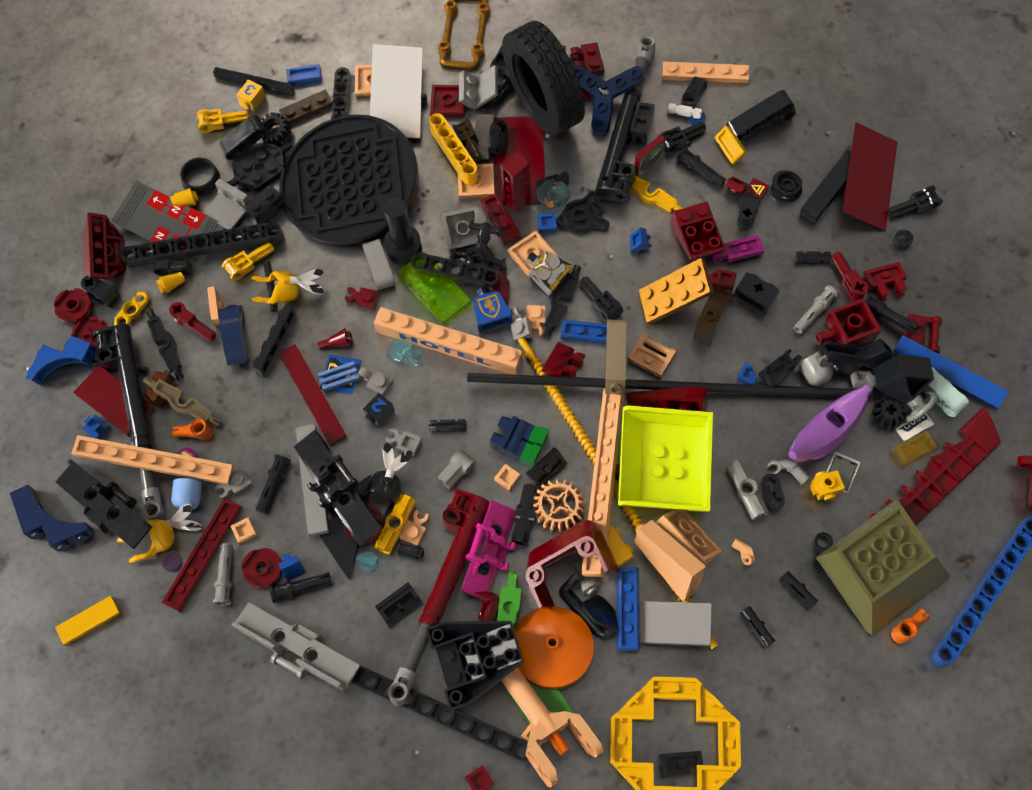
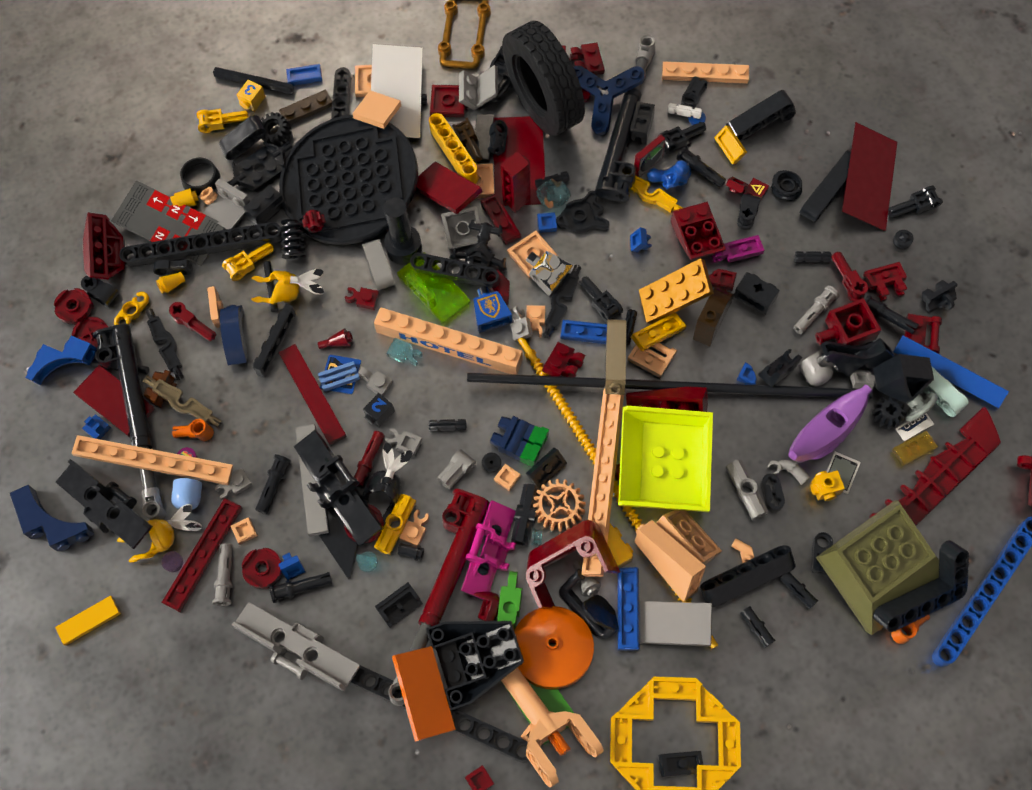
(208, 195): none -> light nougat bush
(291, 239): none -> black piece
(313, 221): none -> dark red gear
(365, 465): none -> dark red pin
(377, 109): none -> light nougat tile
(423, 693): none -> orange tile
(447, 187): none -> dark red tile
(491, 462): none -> black tile
(536, 536): none -> clear light blue bush
(630, 323): none -> black axle
(658, 331): none -> yellow tile
(674, 176): none -> blue head
(748, 575): none -> black beam
(932, 596): none -> black beam
(942, 297): none -> black hips

